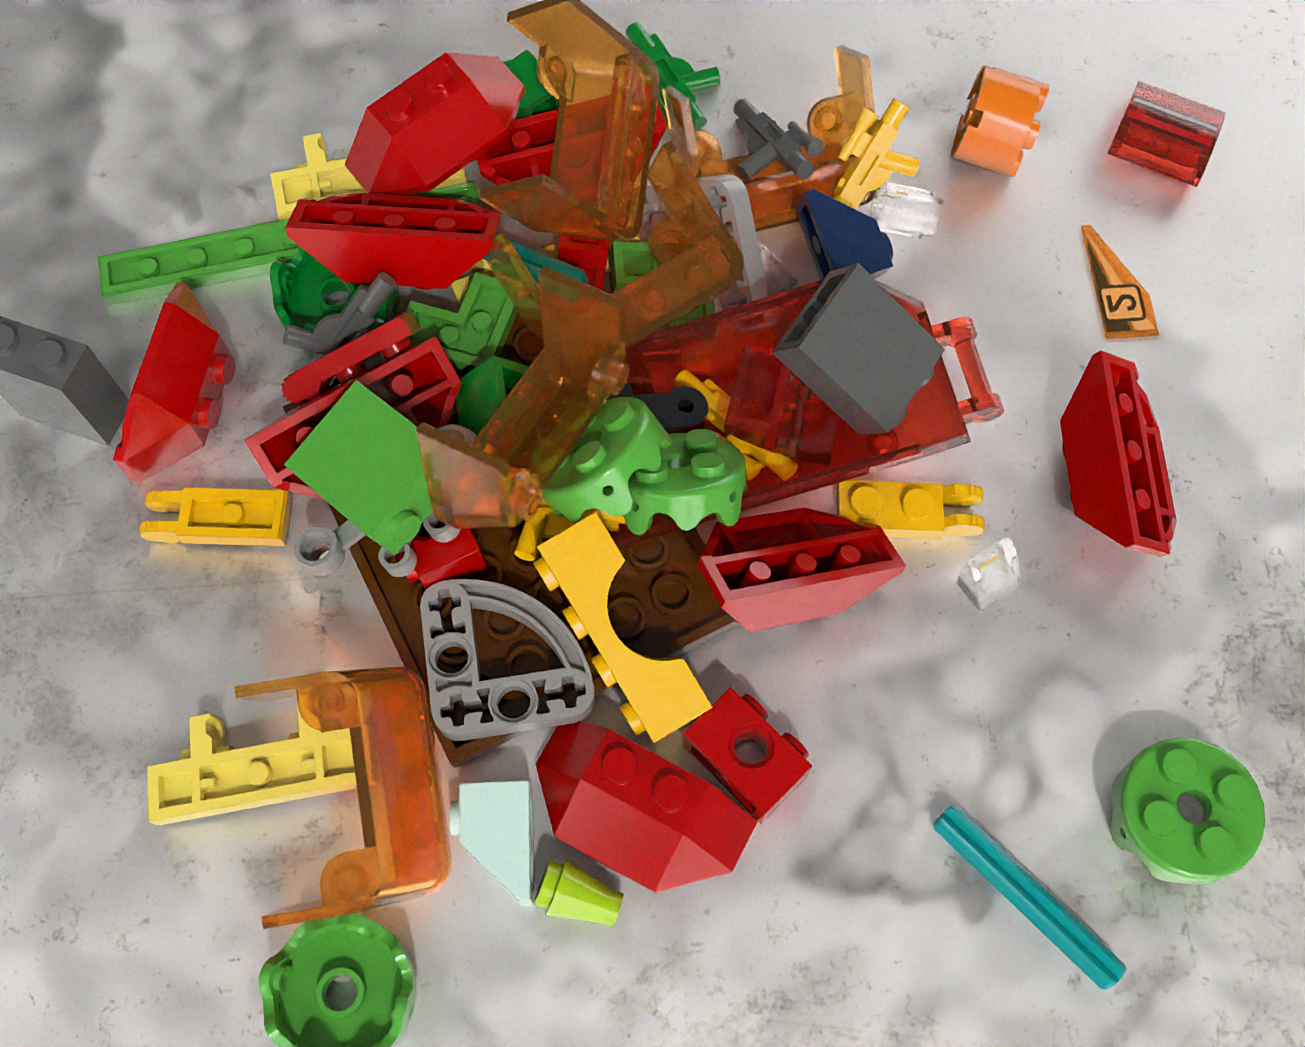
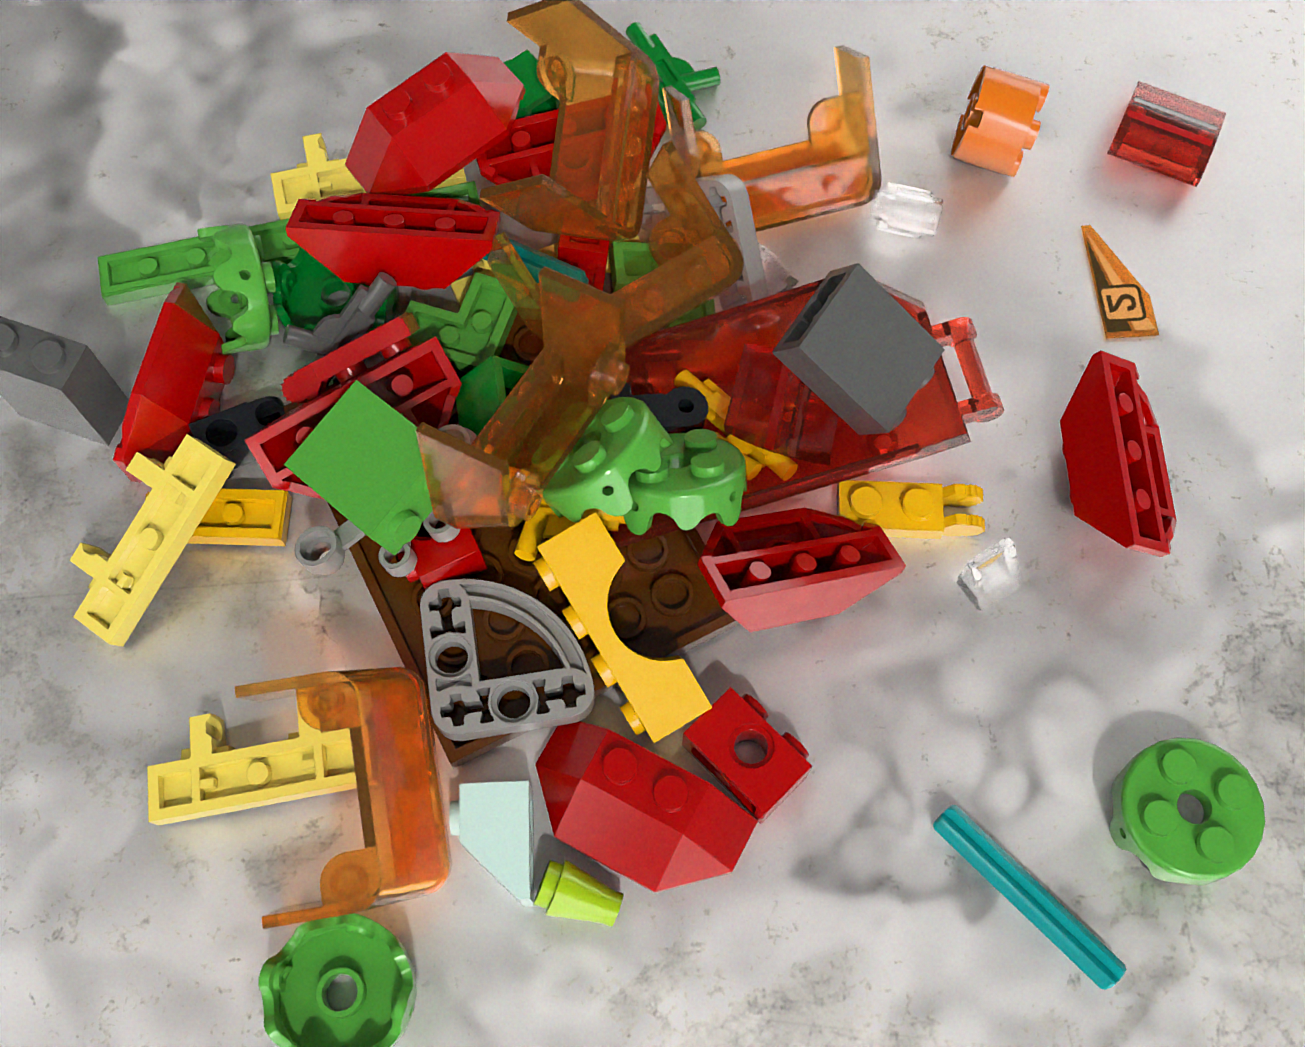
(153, 542): none -> light yellow hinge
(230, 427): none -> black leg
(244, 275): none -> bright green plate
(770, 143): dark grey piece -> none
(842, 235): dark blue slope -> none
(872, 157): yellow piece -> none

